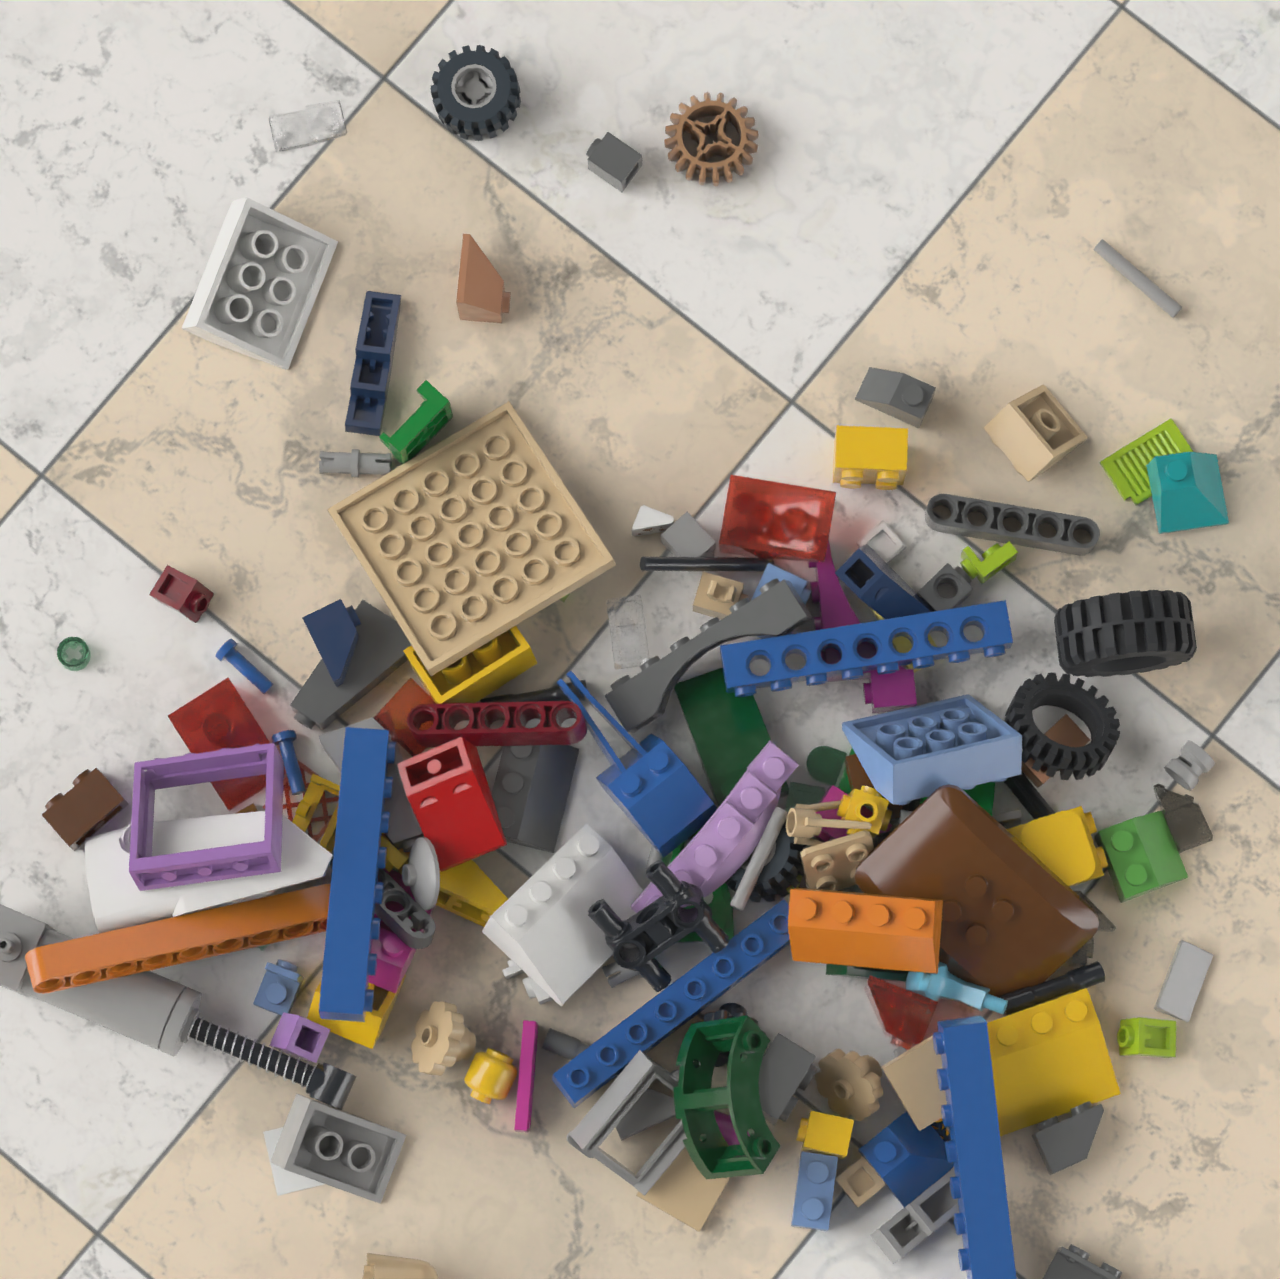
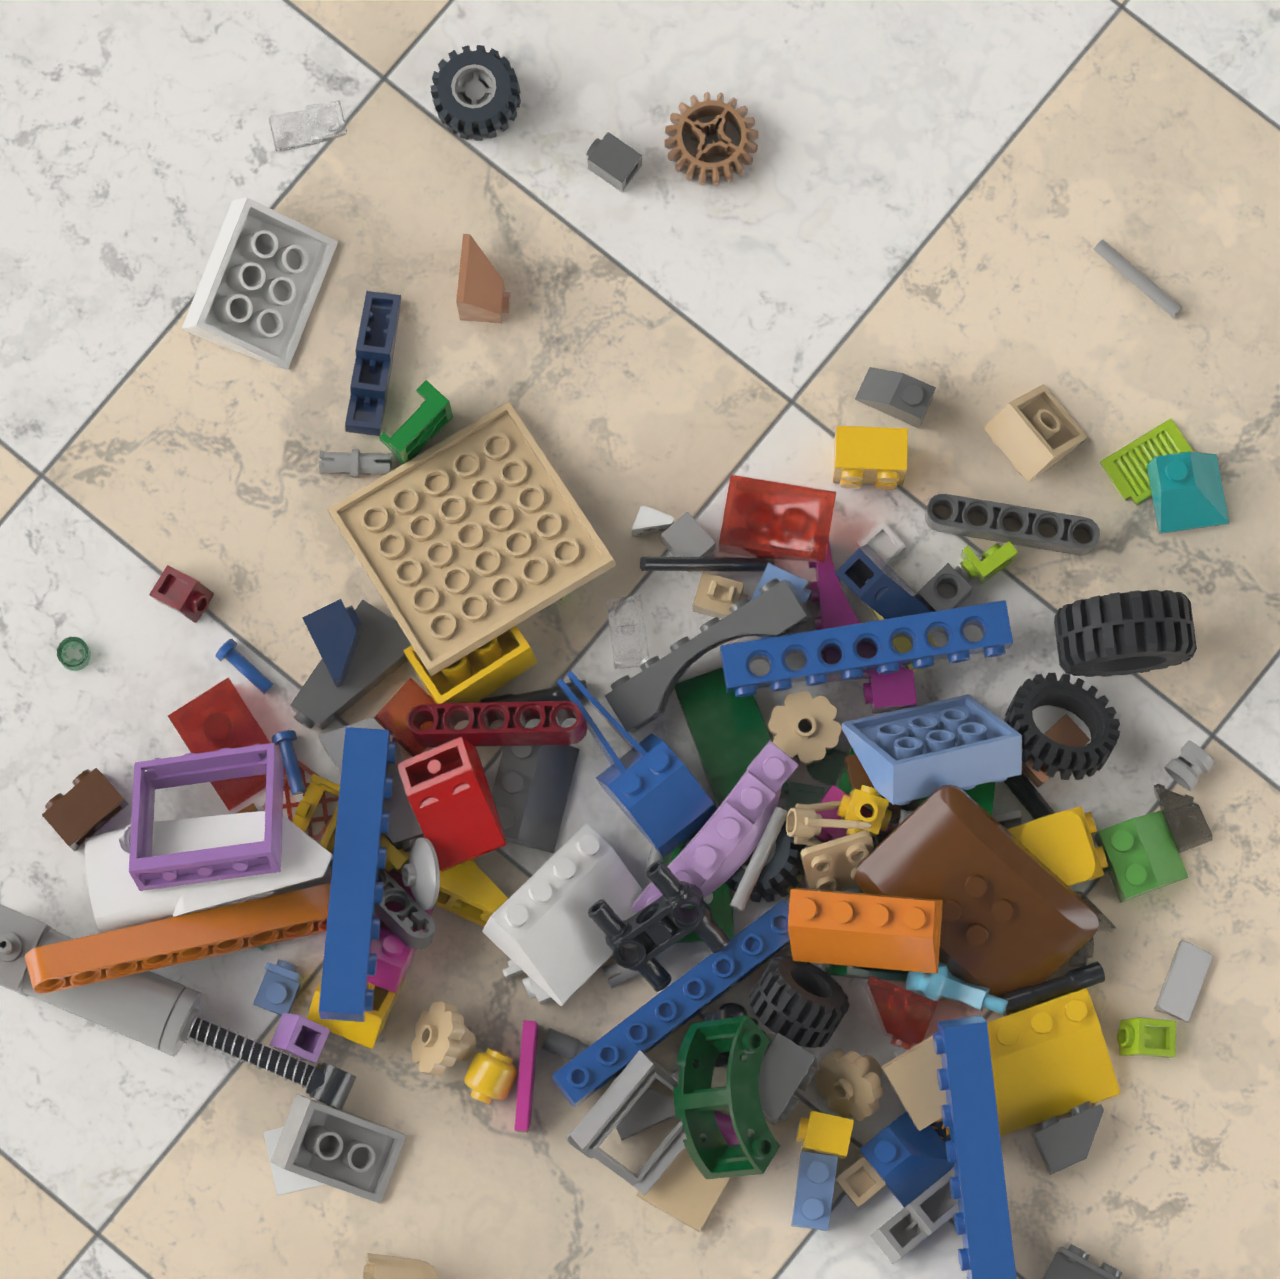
(799, 709): none -> tan plant
(799, 1001): none -> black tyre

